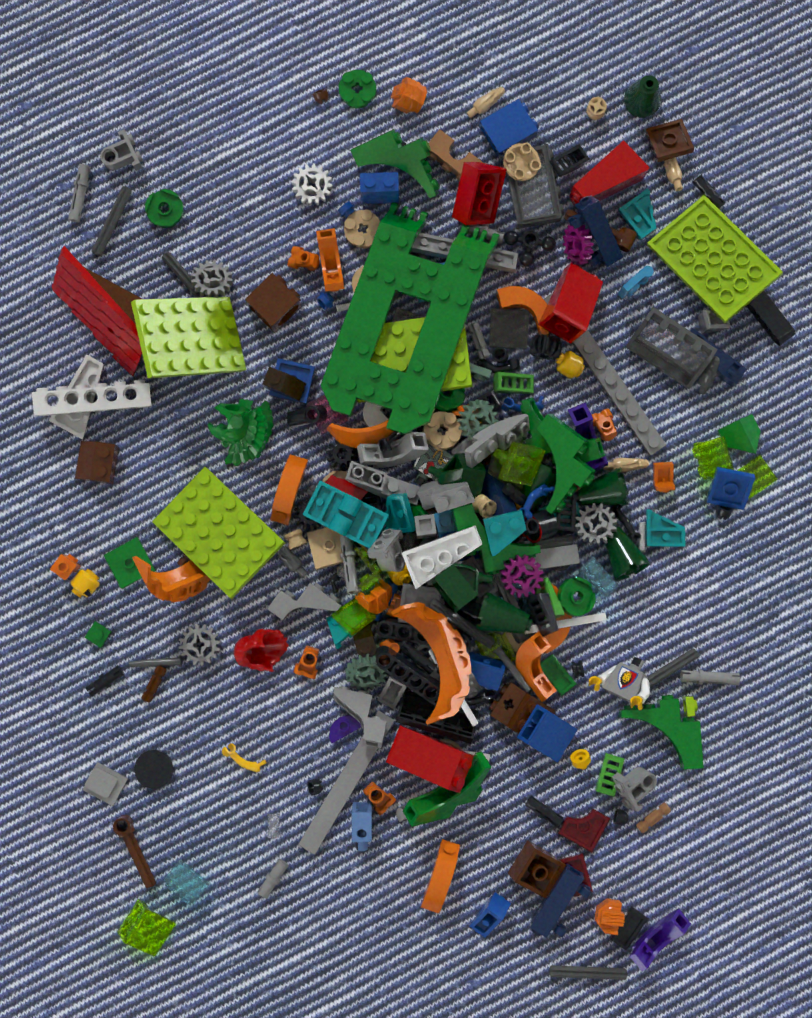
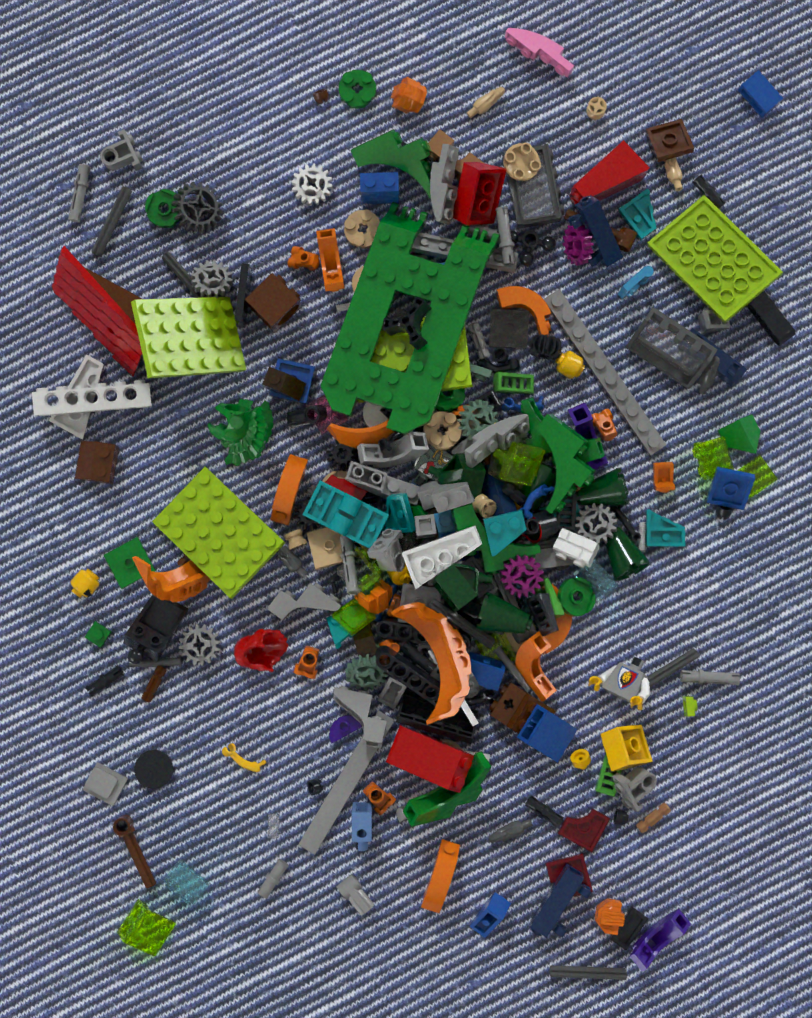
(65, 566): orange bracket -> none
(153, 629): none -> black slope
(193, 222): none -> dark grey gear
(243, 293): none -> black tile
(325, 300): blue plate -> none
(346, 209): blue plate -> none
(352, 891): none -> light grey piece
(409, 323): none -> black piece
(441, 188): none -> light grey slope
(506, 244): none -> light grey pin
(508, 127): blue brick -> none
(510, 831): none -> dark grey piece
(534, 44): none -> bright pink slope
(536, 869): reddish brown slope -> none
(557, 674): green plate -> none
(571, 303): red slope -> none
(572, 622): white sticker -> none
(576, 548): none -> white brick
(577, 669): black bush -> none
(580, 155): black slope -> none
(626, 747): none -> yellow slope
(627, 464): tan piece -> none
(643, 97): dark green cone -> none
(683, 734): green arch -> none
(760, 94): none -> blue panel

